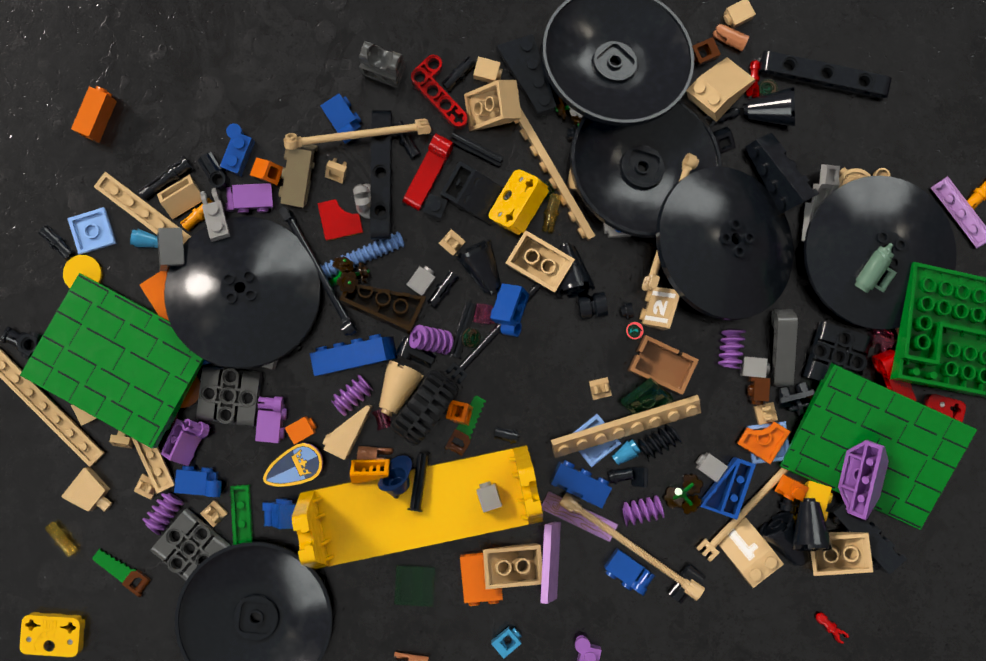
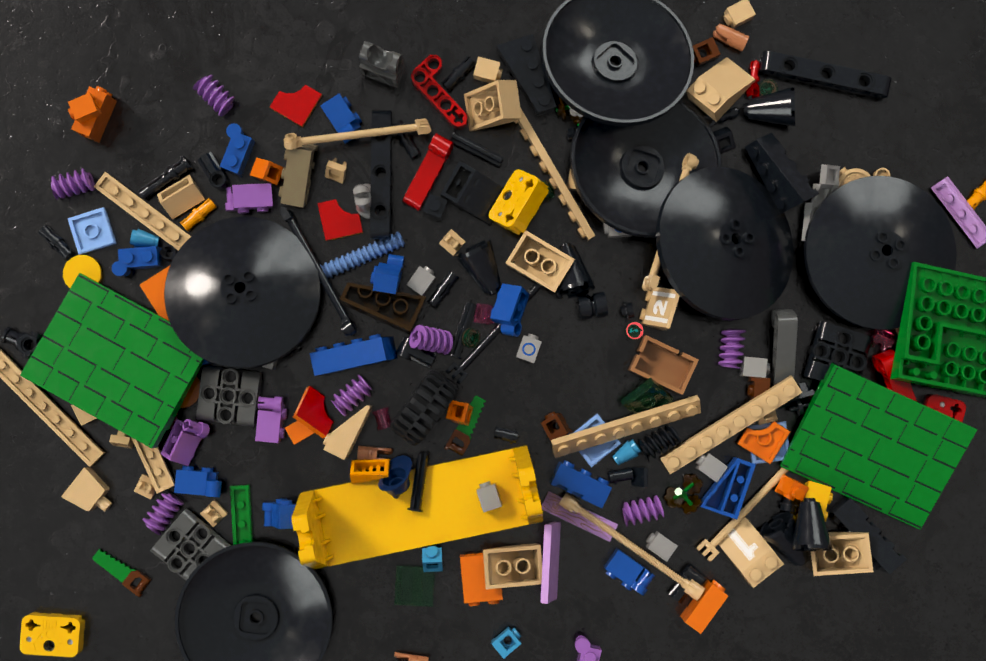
(61, 539): clear yellow axle -> none
(72, 184): none -> medium lavender piece
(84, 108): none -> orange brick
(137, 259): none -> blue hinge
(170, 247): dark grey panel -> none
(214, 95): none -> medium lavender piece
(214, 217): light grey hinge -> none
(295, 466): shield -> none
(296, 105): none -> red tile
(312, 412): none -> red tile
(348, 280): dark brown plant -> none
(388, 276): none -> blue hinge
(397, 387): tan cone -> none
(432, 555): none -> dark azure brick
(529, 348): none -> light grey brick
(550, 429): none -> reddish brown brick
(551, 212): clear yellow axle -> none
(600, 388): tan tile -> none
(661, 545): none -> light grey brick
(701, 612): none -> orange brick
(730, 424): none -> tan plate
(831, 627): red piece -> none
(863, 477): medium lavender wedge -> none
(875, 268): sand green piece -> none

